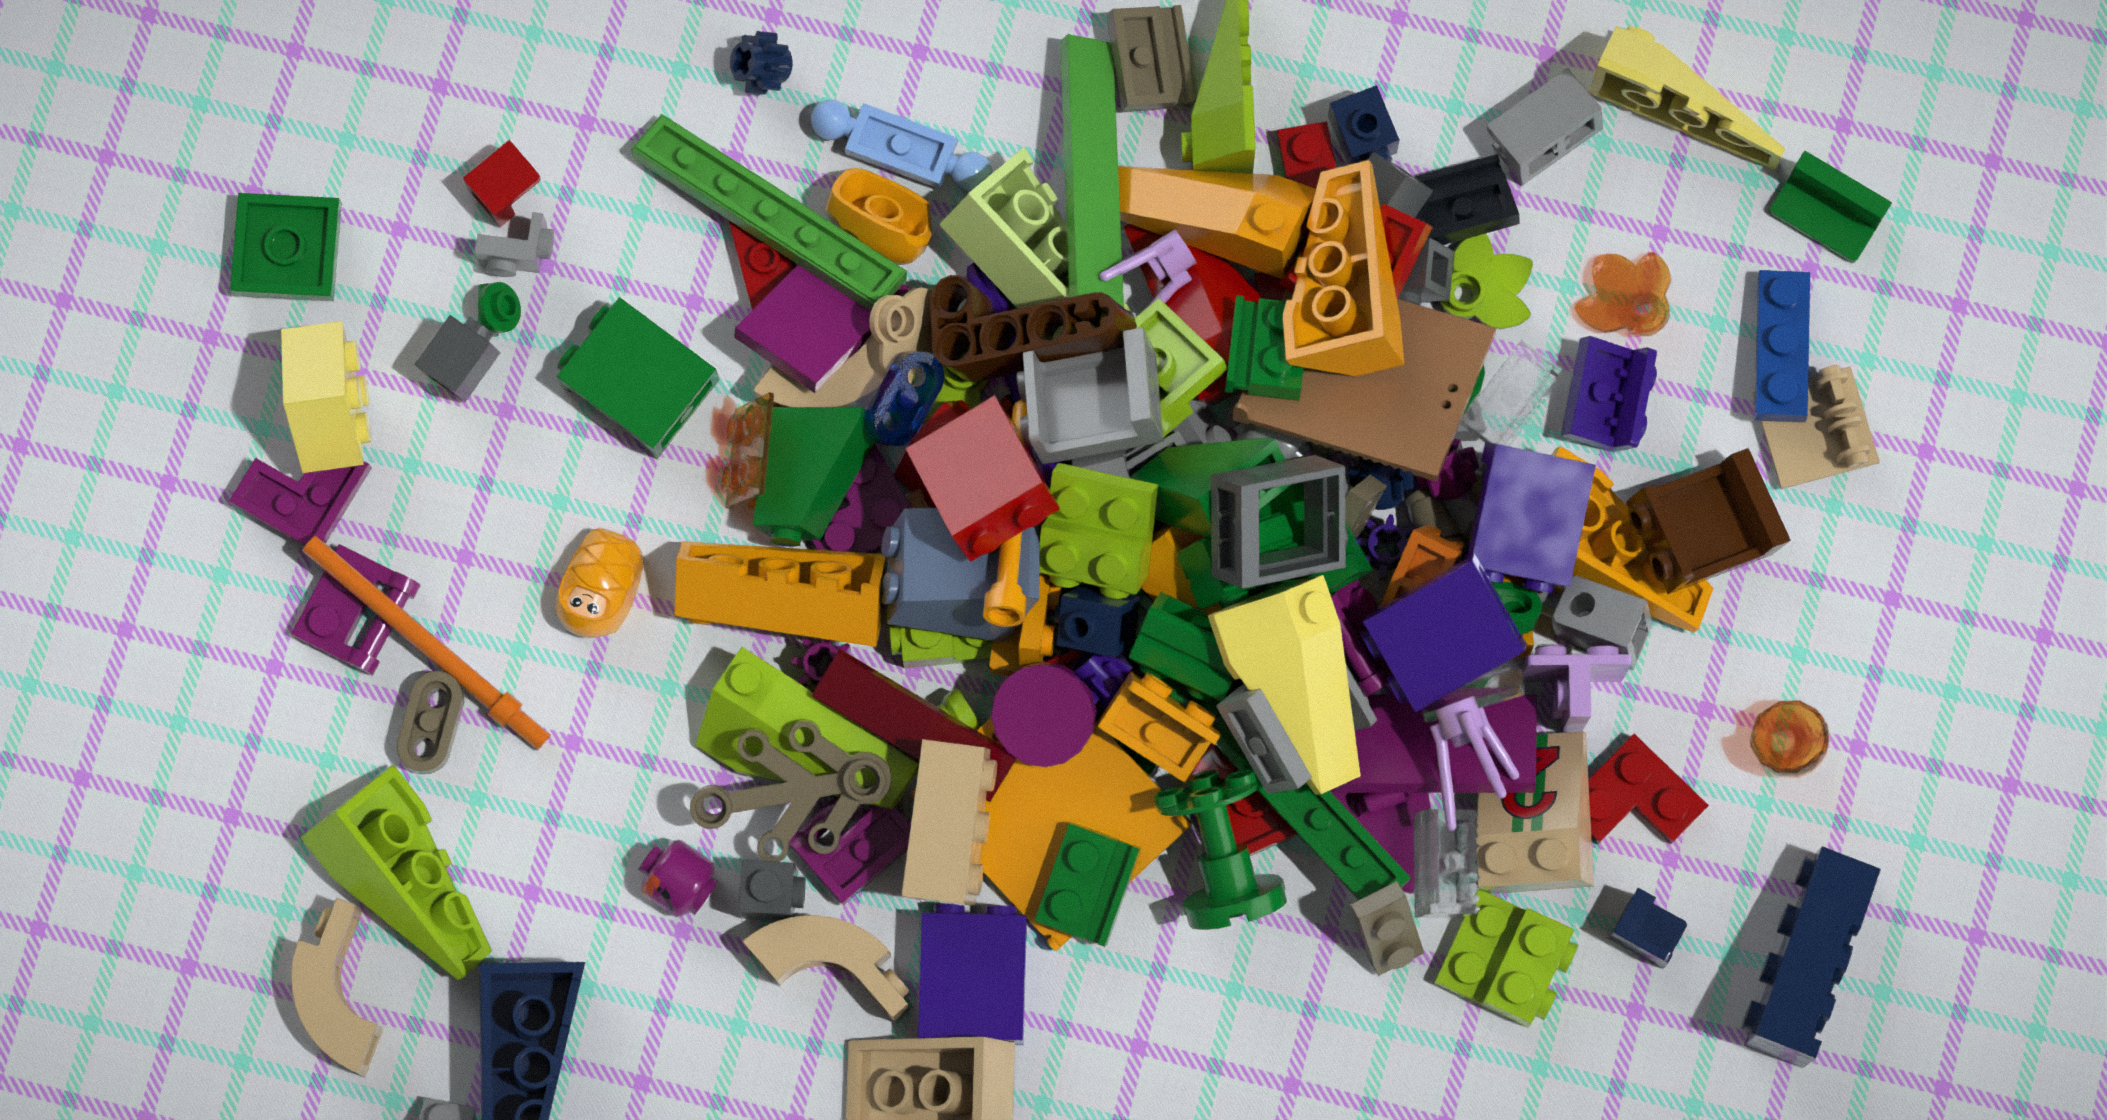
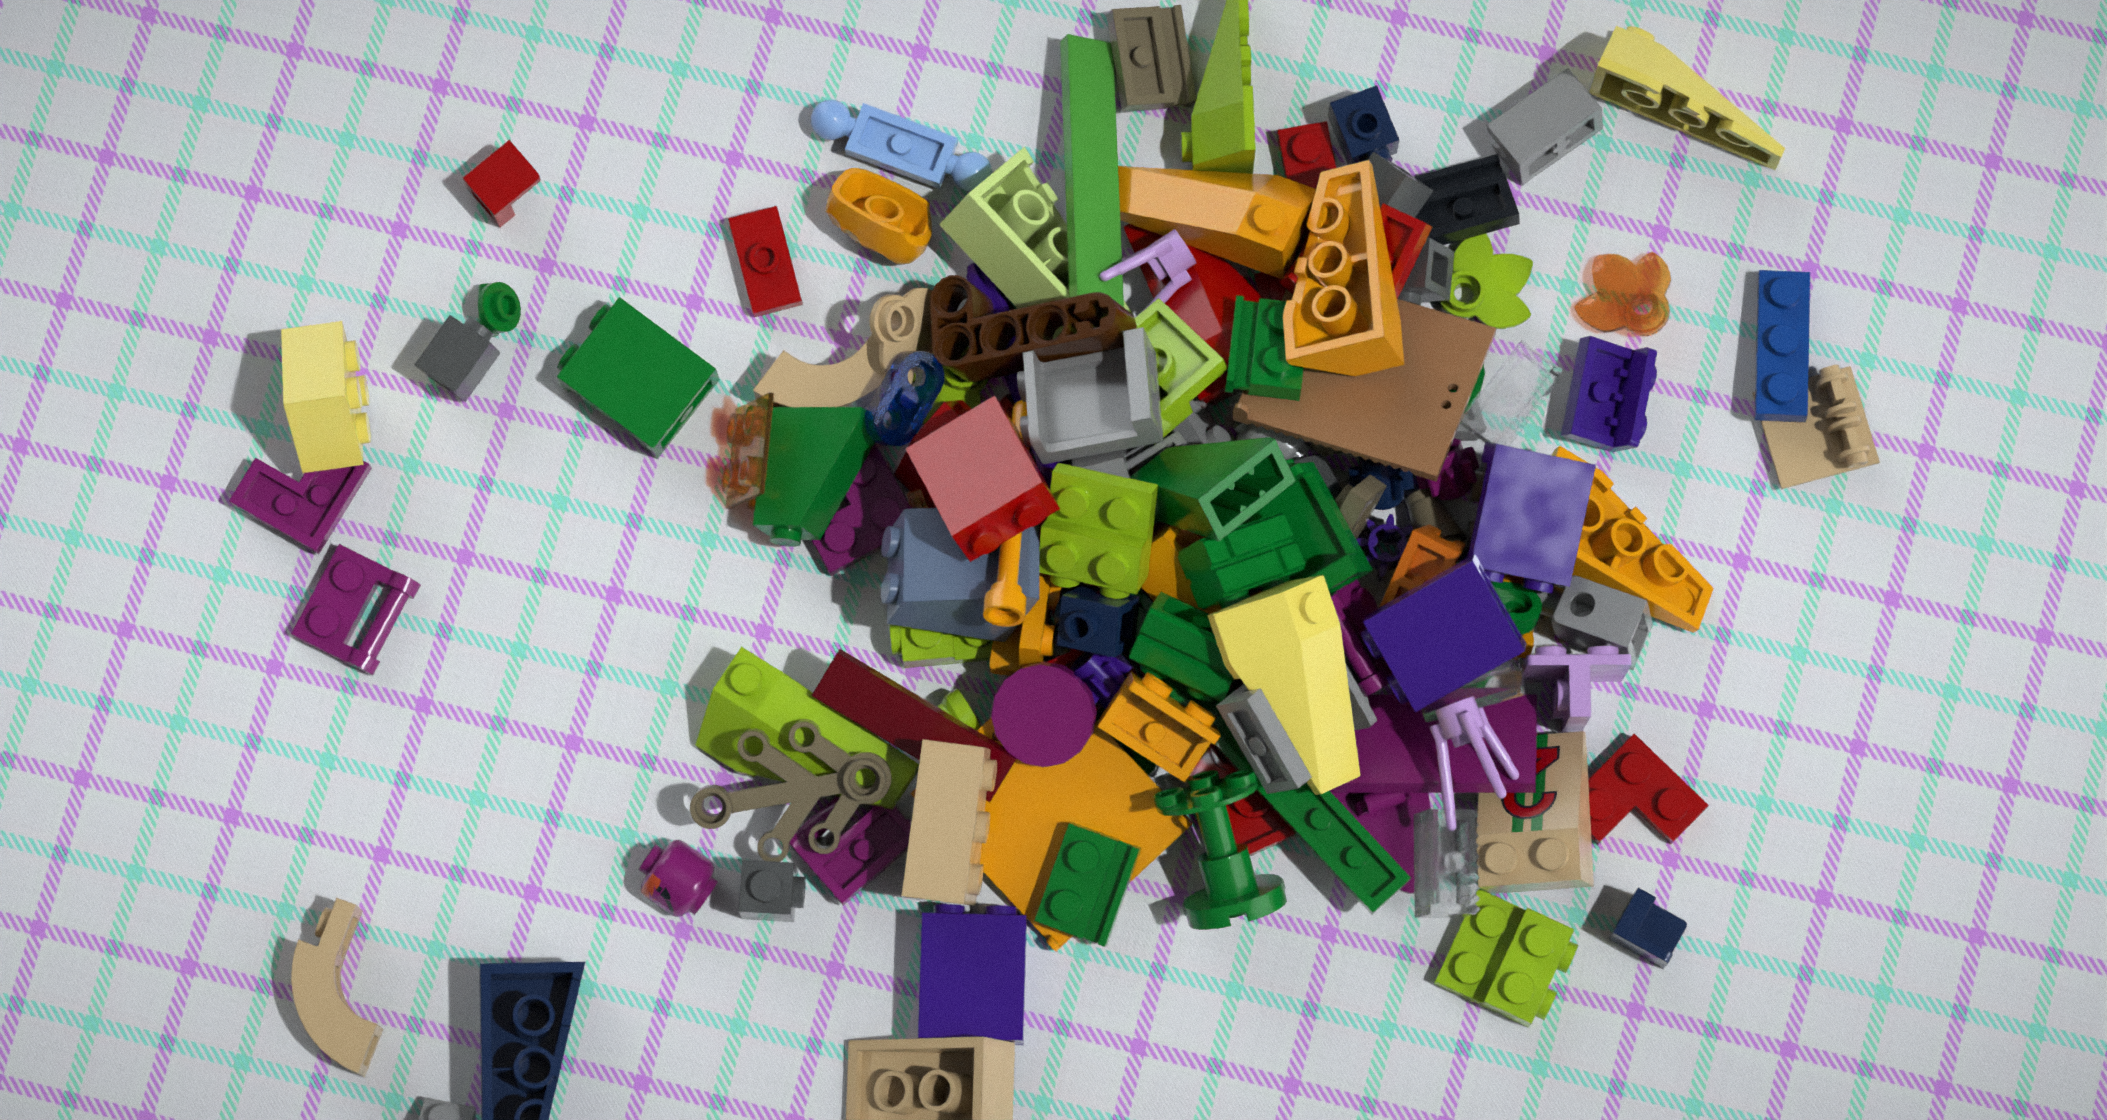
(285, 246): green plate -> none
(389, 862): lime wedge -> none
(429, 723): dark tan plate -> none
(503, 708): orange bar -> none
(507, 255): light grey bracket -> none
(599, 584): light orange piece -> none
(761, 62): dark blue gear -> none
(768, 213): bright green tile -> none
(782, 590): light orange wedge -> none
(806, 328): magenta tile -> none
(814, 655): magenta gear -> none
(829, 942): tan arch -> none
(1237, 522): dark grey window -> none
(1387, 928): dark tan plate -> none
(1707, 522): reddish brown panel -> none
(1790, 738): clear orange hair -> none
(1811, 956): dark blue wedge -> none
(1829, 207): green panel -> none

